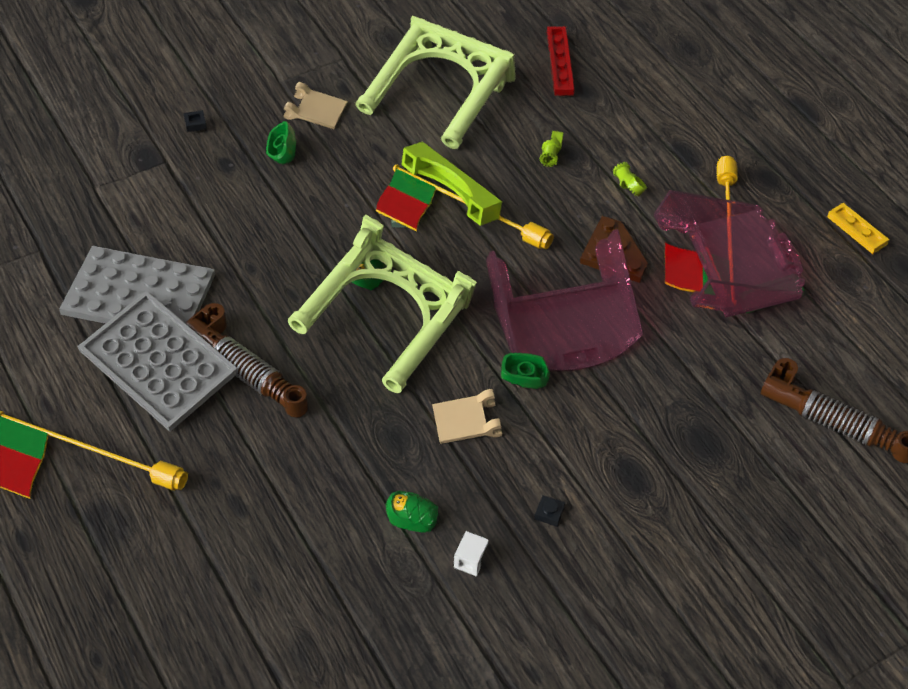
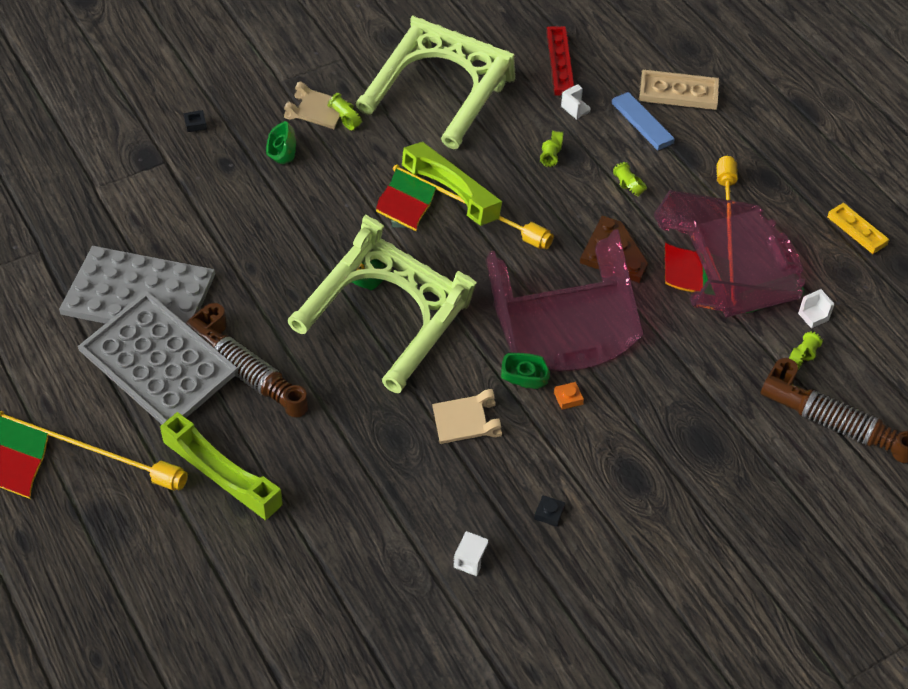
(254, 492): none -> lime arch
(345, 111): none -> lime connector
(411, 511): green piece -> none
(568, 395): none -> orange plate
(572, 102): none -> white panel
(643, 121): none -> medium blue tile
(679, 89): none -> tan plate
(807, 349): none -> lime connector
(816, 308): none -> white panel

